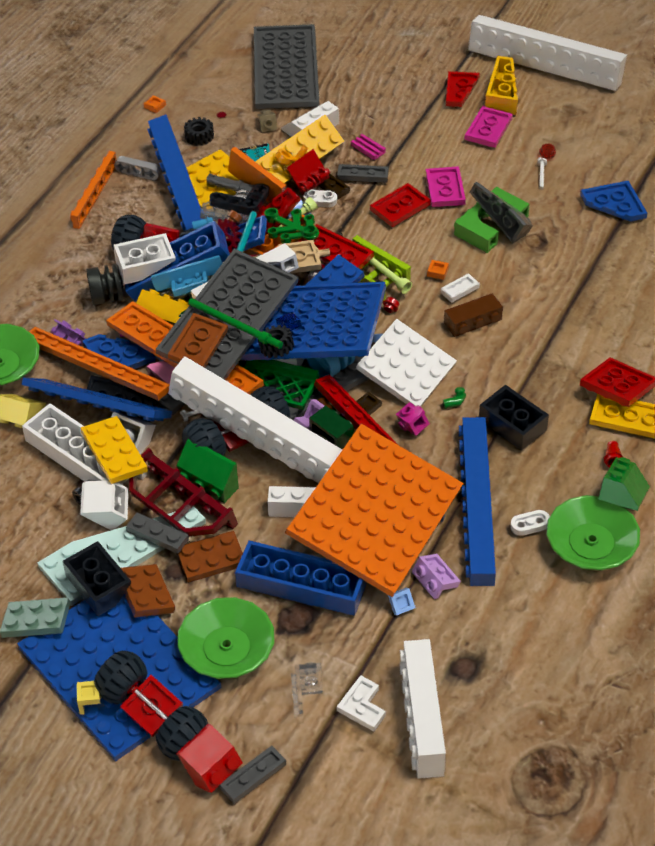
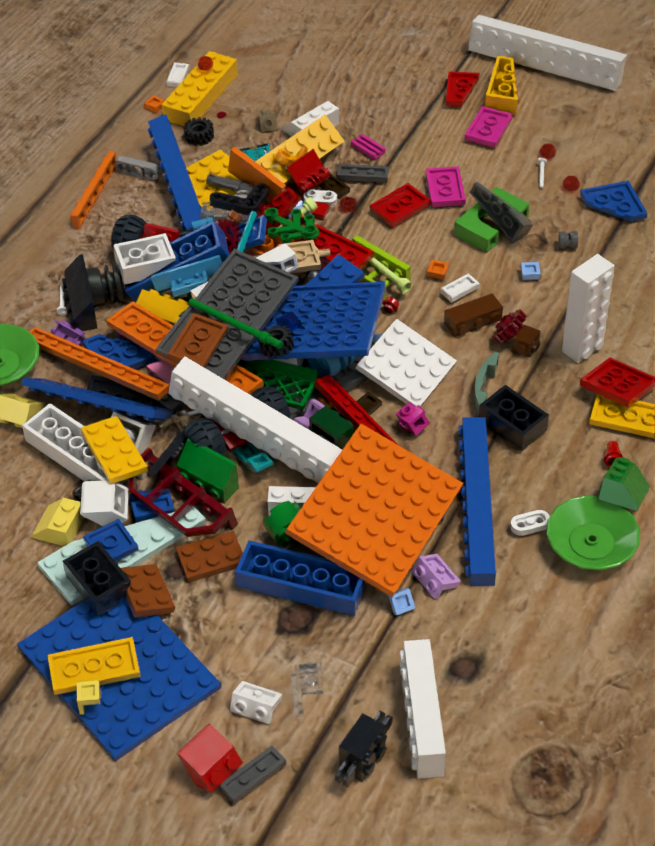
(35, 617): sand green plate -> none
(59, 522): none -> light yellow slope
(62, 311): none -> white piece
(79, 295): none -> black slope
(102, 662): none -> yellow plate
(114, 539): none -> blue plate
(143, 513): none -> blue plate
(148, 702): black plate -> none
(157, 533): dark grey plate -> none
(171, 451): none -> black wing
(178, 74): none -> white tile
(181, 421): none -> tan plate
(200, 90): none -> yellow brick
(205, 63): none -> clear red plate
(225, 623): bright green dish -> none
(252, 458): none -> teal slope
(254, 702): none -> white bracket
(279, 521): none -> green brick
(285, 66): dark grey plate -> none
(321, 211): none -> red tile
(348, 204): none -> clear red plate
(357, 704): white plate -> none
(362, 748): none -> black brick
(457, 399): green arm -> none
(489, 370): none -> sand green slope
(509, 326): none -> dark red gear
(527, 341): none -> reddish brown brick
(530, 270): none -> light blue plate
(568, 240): none -> dark grey wheel
(571, 183): none -> clear red plate
(587, 308): none -> white brick

